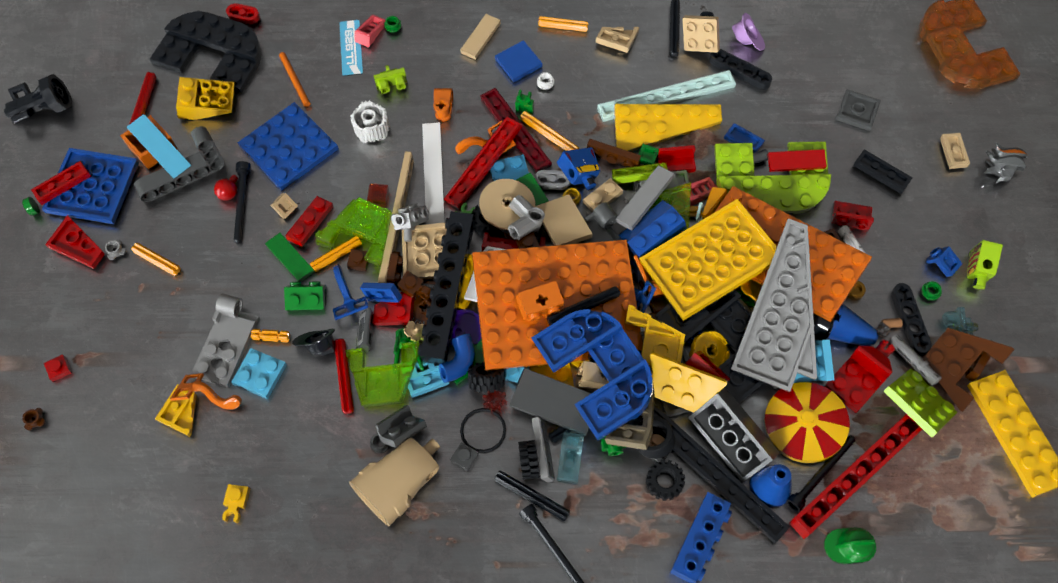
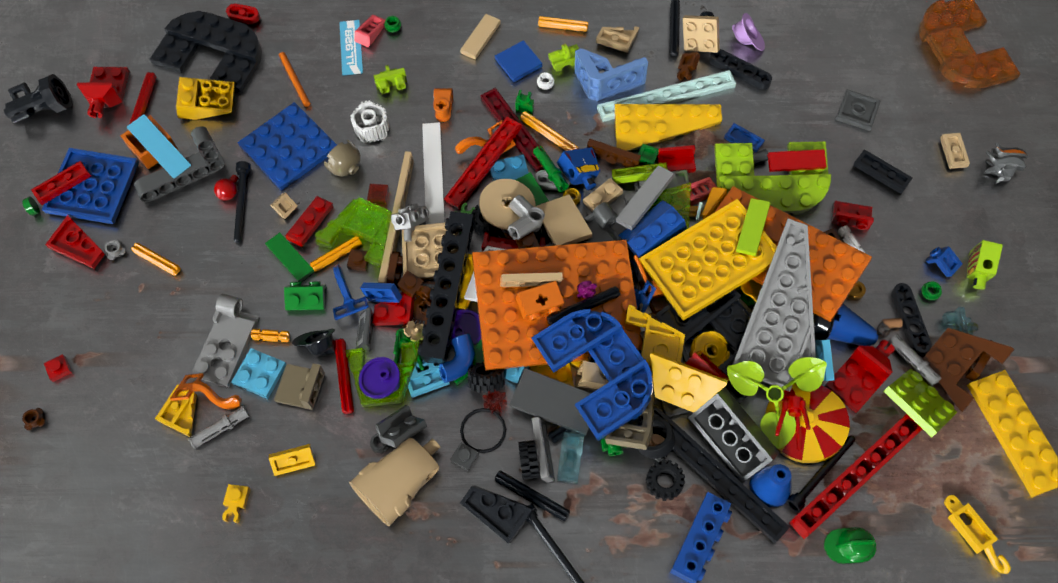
(104, 89): none -> red plate
(227, 422): none -> light grey pin
(292, 459): none -> yellow plate
(300, 386): none -> dark tan bracket
(343, 159): none -> dark tan cylinder
(379, 378): none -> dark purple piece
(497, 512): none -> black wing
(529, 279): none -> tan tile
(553, 172): none -> green pin
(563, 57): none -> lime hips
(586, 289): none -> magenta plate
(612, 81): none -> medium blue bracket
(687, 63): none -> reddish brown plate
(748, 375): none -> lime plant
(753, 227): none -> lime tile
(796, 407): none -> red plant
(977, 533): none -> yellow piece

